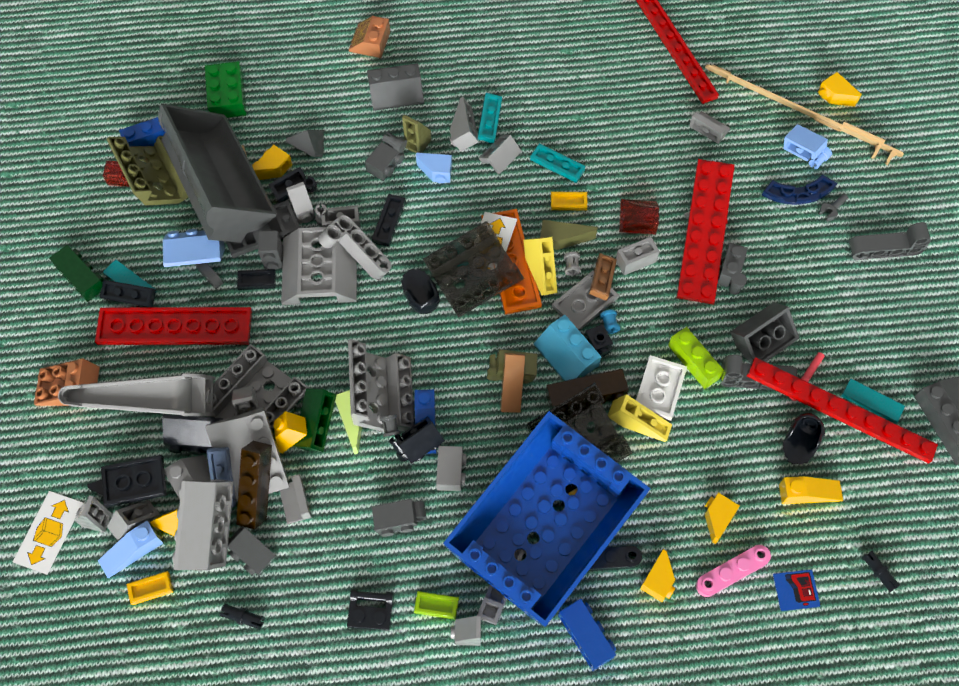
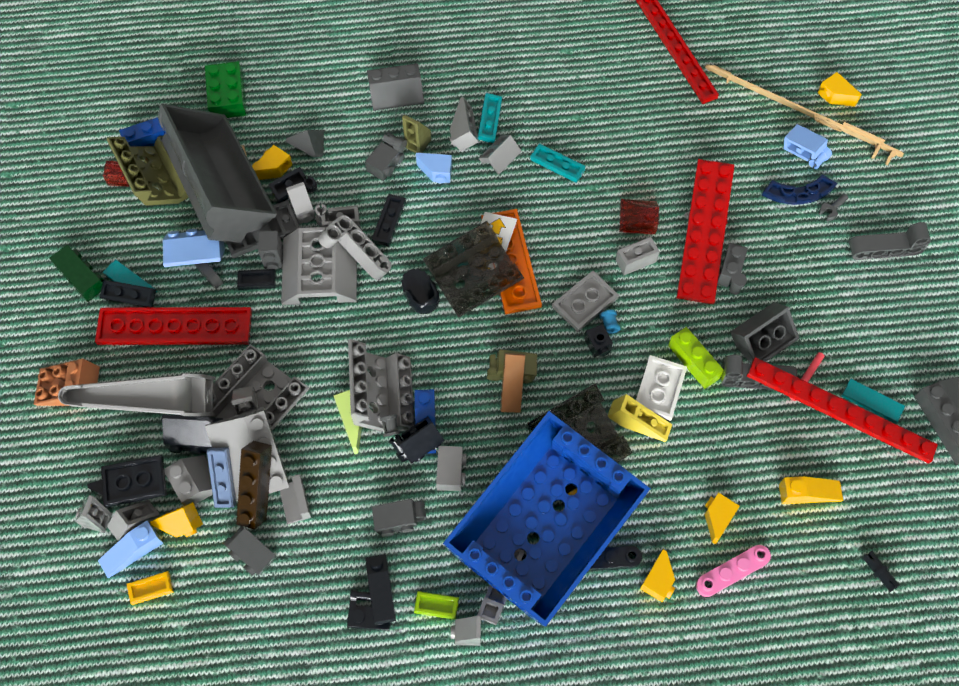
(47, 532): white sticker -> none
(203, 524): light grey slope -> none
(242, 616): black pin -> none
(289, 430): yellow slope -> none
(317, 410): dark green brick -> none
(371, 37): nougat slope -> none
(380, 589): none -> black slope
(541, 261): light yellow slope -> none
(567, 234): olive slope -> none
(567, 350): medium azure slope -> none
(569, 201): yellow tile -> none
(572, 263): light grey bush -> none
(587, 634): blue brick -> none
(603, 276): medium nougat tile -> none
(610, 383): dark brown brick -> none
(709, 126): light grey panel -> none
(796, 590): sticker -> none
(803, 438): black hair -> none

